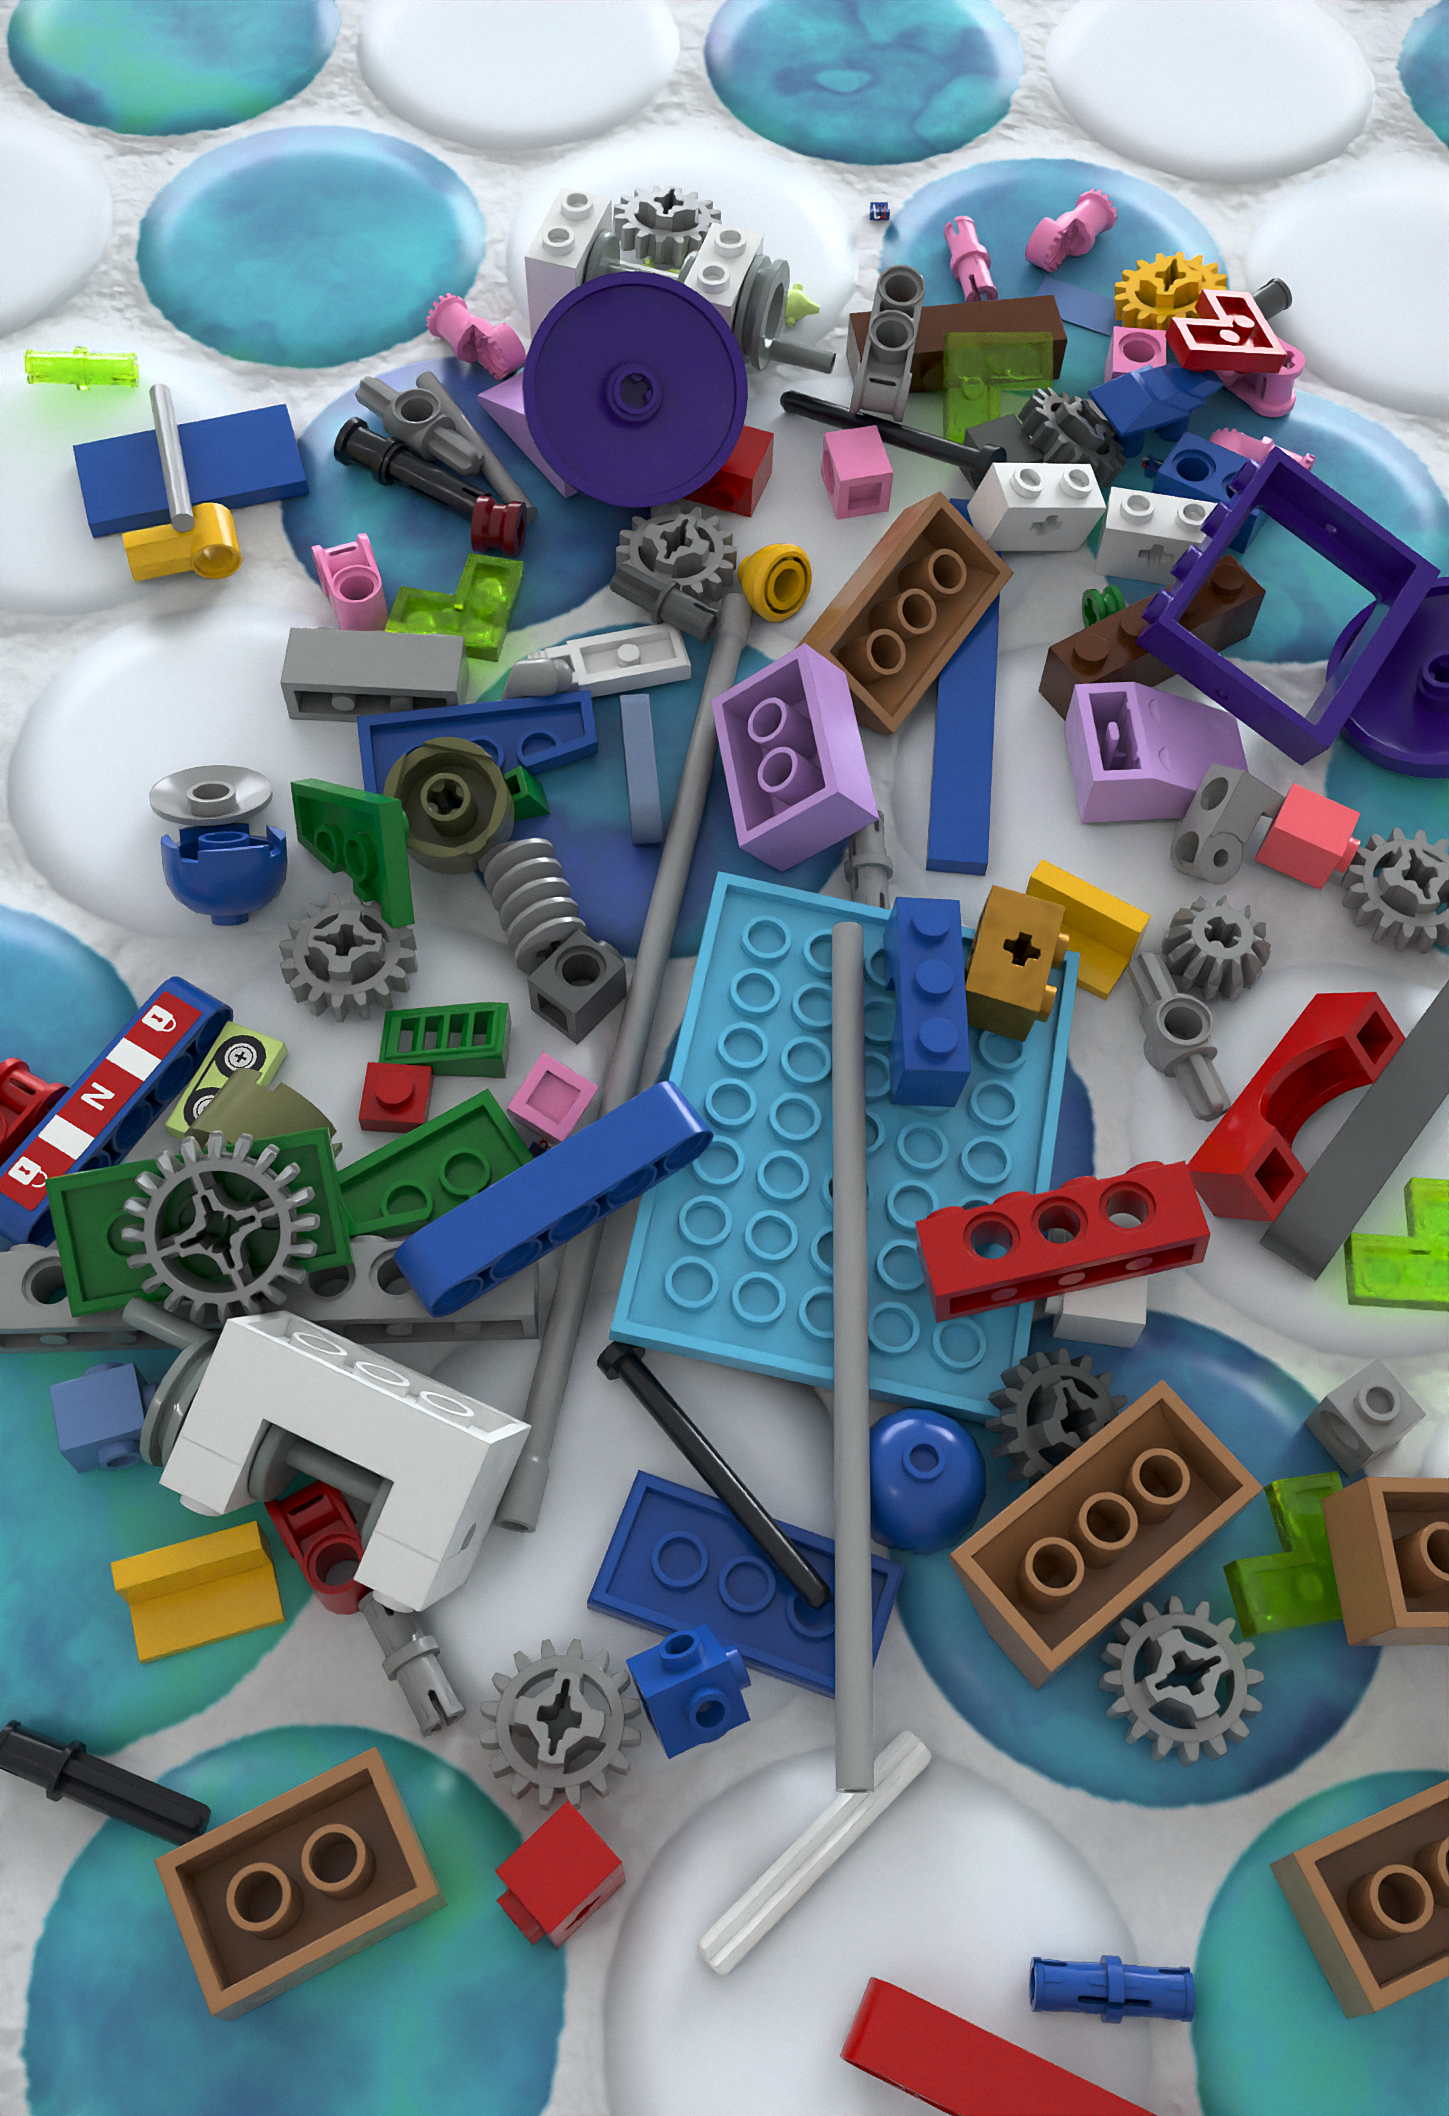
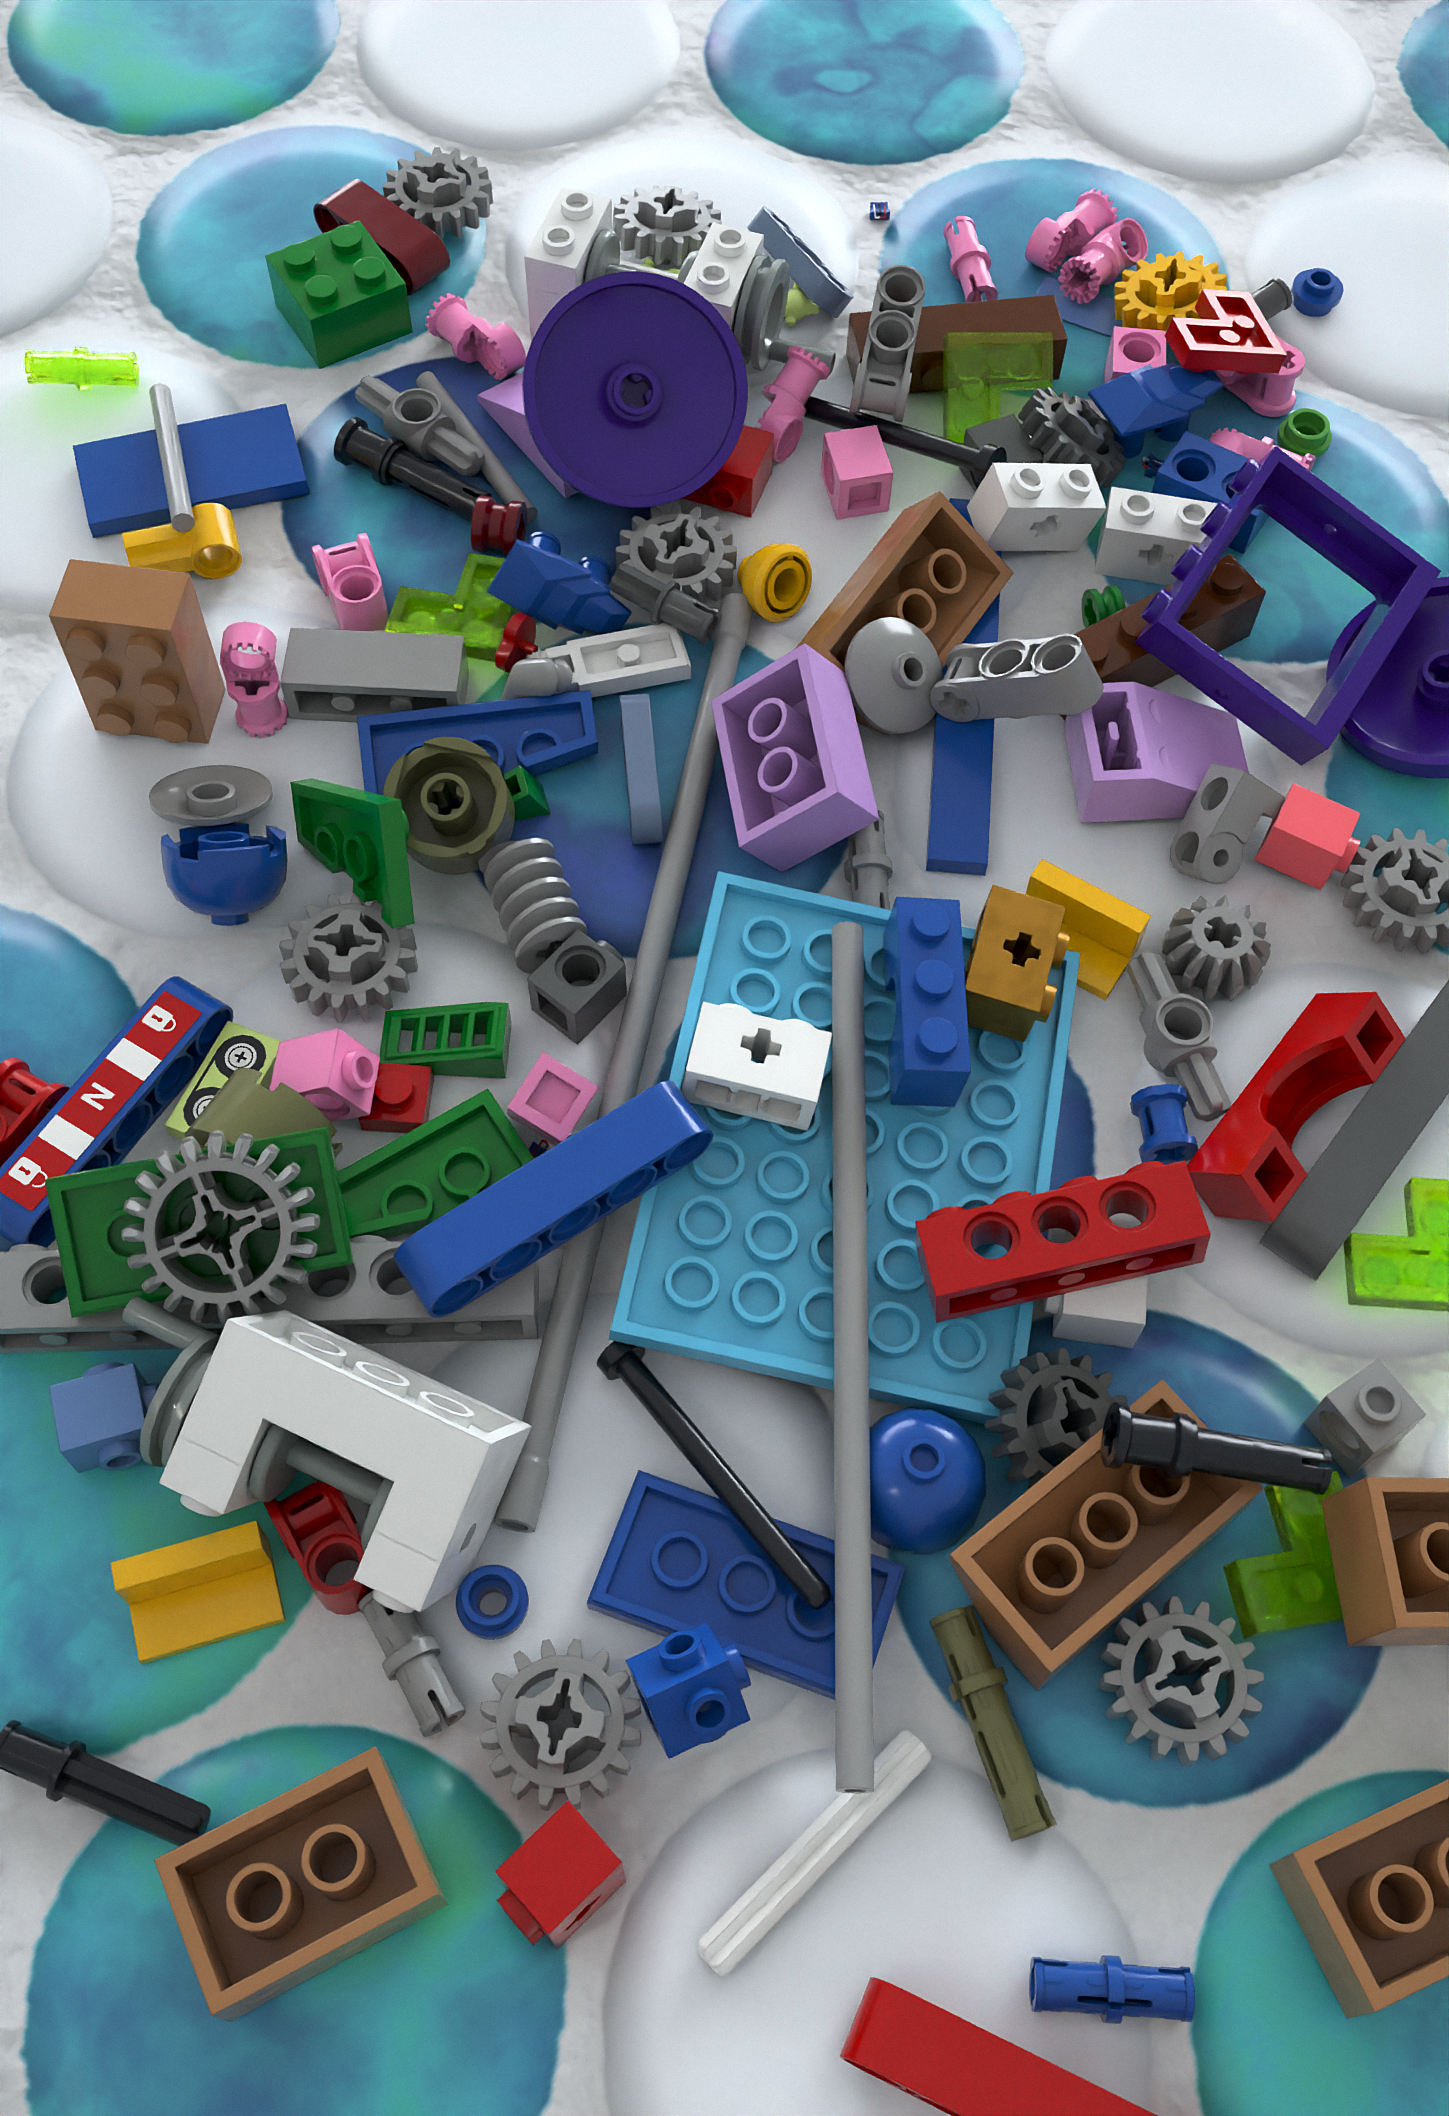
(139, 650): none -> medium nougat brick
(253, 678): none -> bright pink connector
(329, 1072): none -> bright pink brick
(339, 293): none -> green brick
(405, 241): none -> dark red beam
(441, 190): none -> light grey gear
(485, 1581): none -> blue plate
(516, 641): none -> red piece
(558, 590): none -> blue connector
(777, 1090): none -> white brick
(788, 399): none -> bright pink connector
(805, 266): none -> sand blue beam
(878, 680): none -> light grey dish
(997, 1736): none -> olive pin
(1017, 679): none -> light grey piece
(1103, 260): none -> bright pink connector
(1163, 1124): none -> blue bush
(1182, 1447): none -> black pin
(1305, 432): none -> bright green plate
(1316, 292): none -> blue plate

